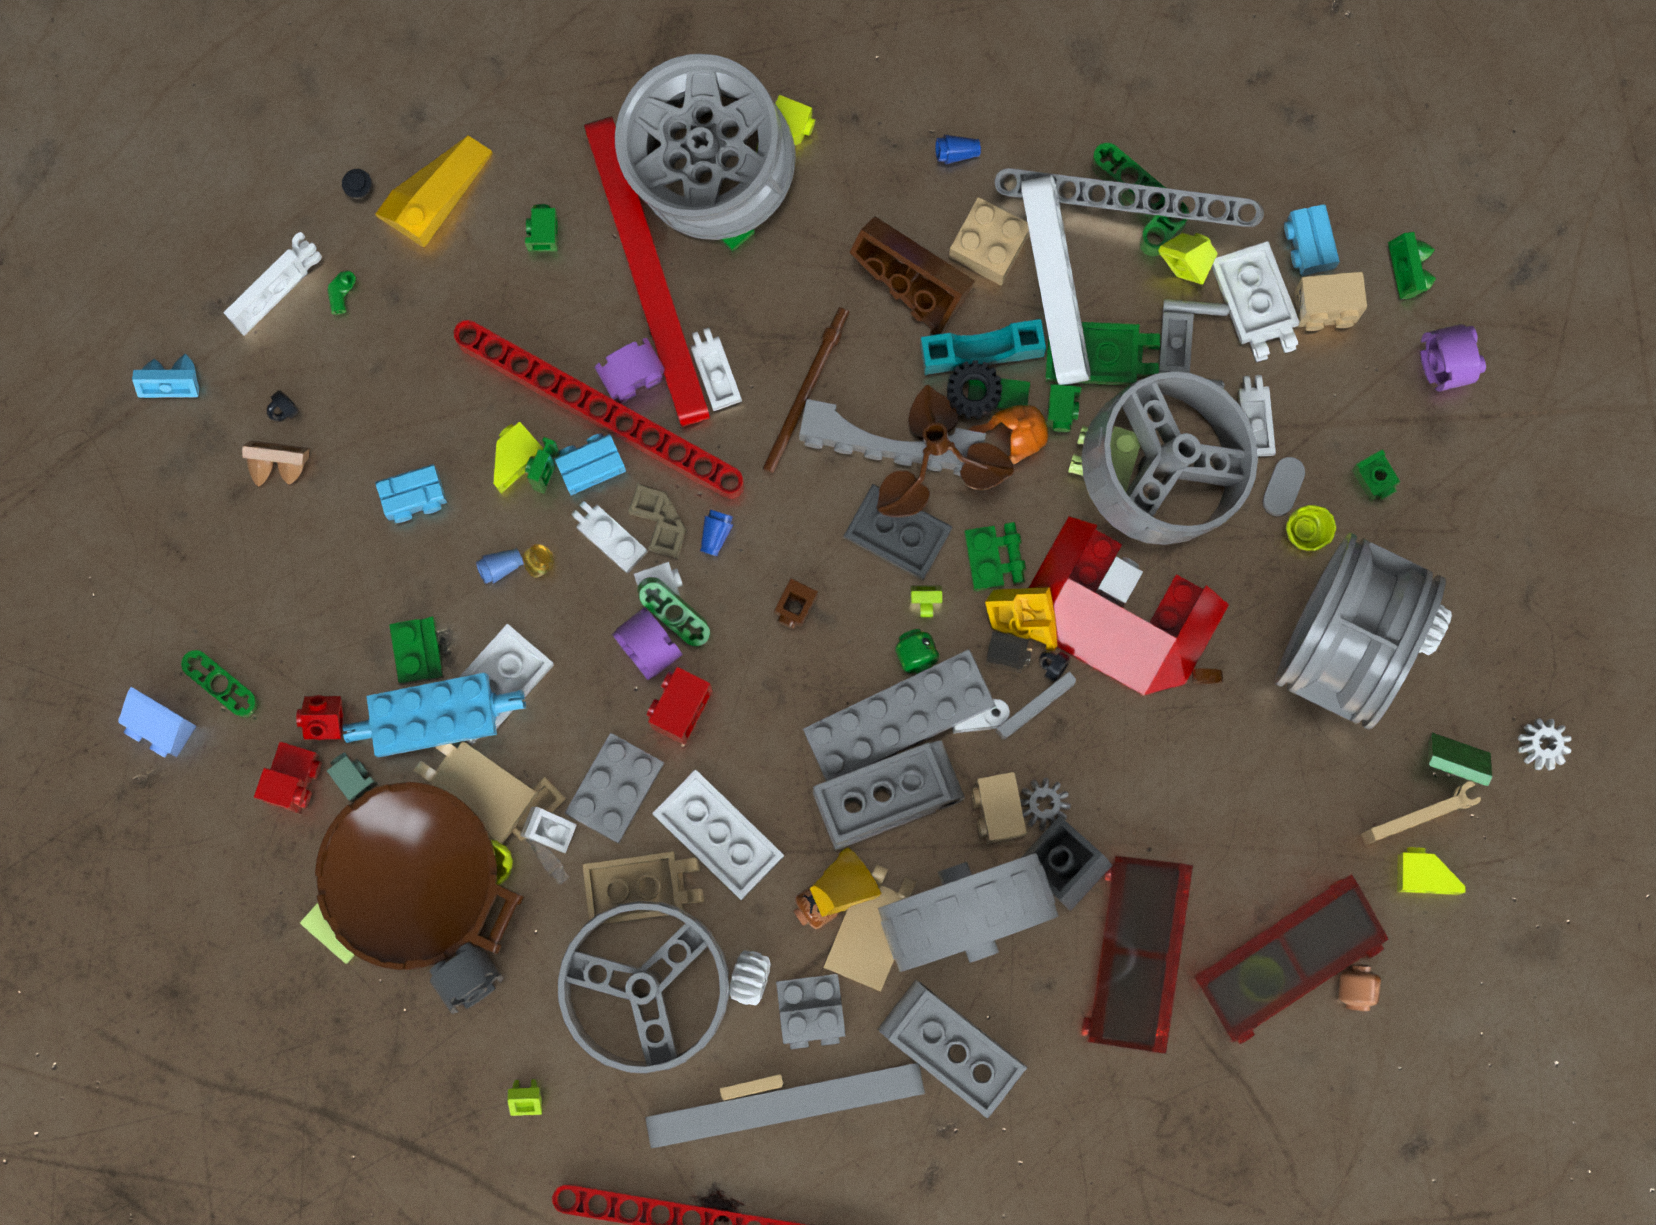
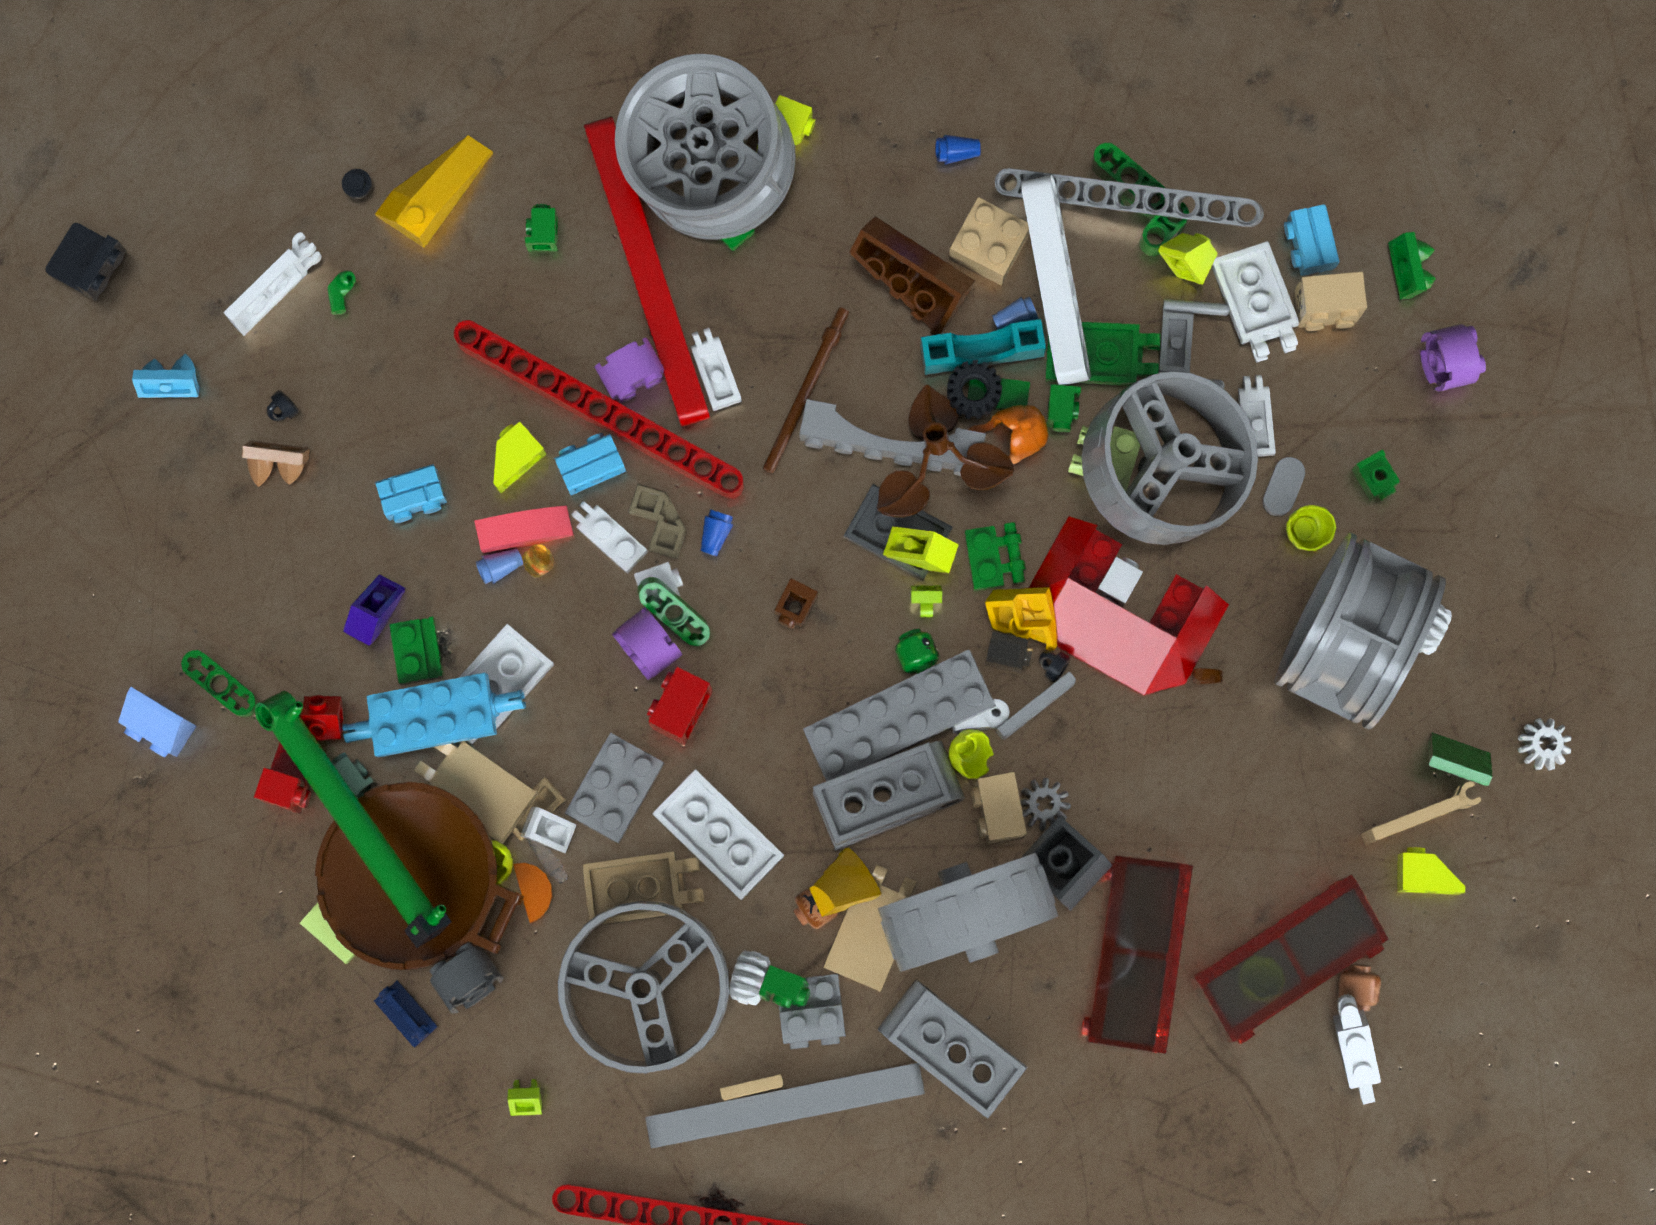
(85, 260): none -> black bracket
(281, 716): none -> green piece
(373, 609): none -> dark purple slope
(405, 1013): none -> dark blue hinge
(523, 528): none -> coral slope
(535, 888): none -> orange tile
(542, 466): green plate -> none
(784, 988): none -> green brick
(921, 549): none -> neon yellow slope
(970, 753): none -> neon yellow hair
(1017, 311): none -> medium blue cone
(1356, 1048): none -> white hinge

